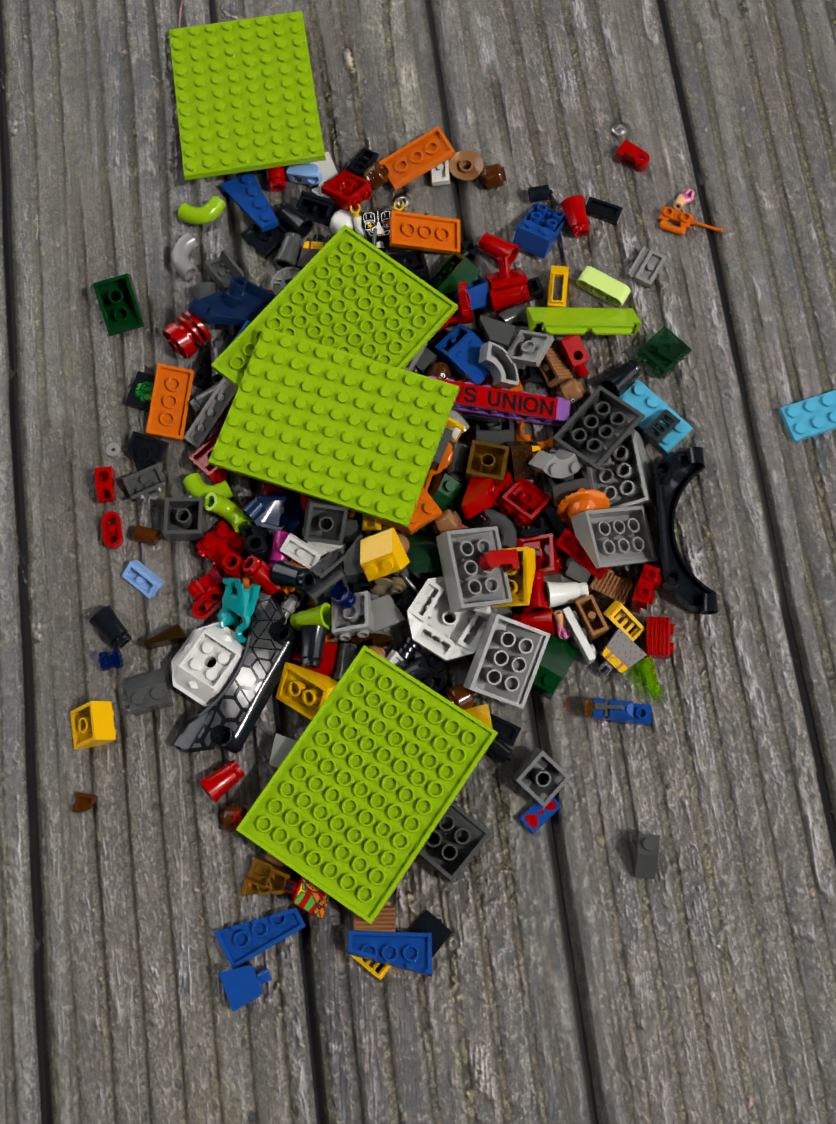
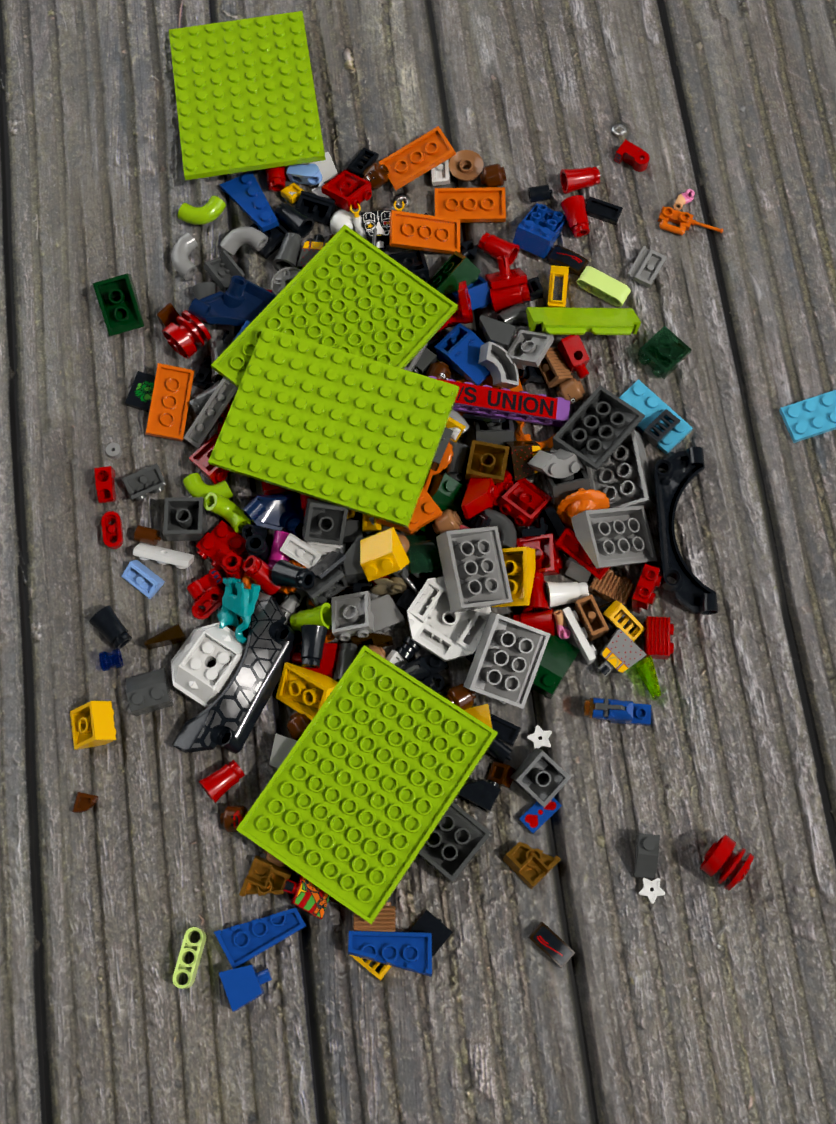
(146, 450): black plate -> none
(163, 555): none -> white tile
(168, 315): none -> reddish brown slope
(181, 965): none -> yellowish green beam
(241, 236): none -> light grey cylinder
(291, 193): none -> yellow tile
(297, 725): none -> reddish brown head
(343, 596): clear blue wheel -> none
(471, 204): none -> orange plate
(481, 794): none -> black slope
(500, 559): red leg -> none
(501, 774): none -> reddish brown slope
(530, 863): none -> pearl gold slope
(545, 738): none -> white plate
(551, 944): none -> black slope
(565, 257): none -> slope
(579, 178): none -> red plant
(621, 378): black plant -> none
(645, 891): none -> white plate
(723, 860): none -> red wheel

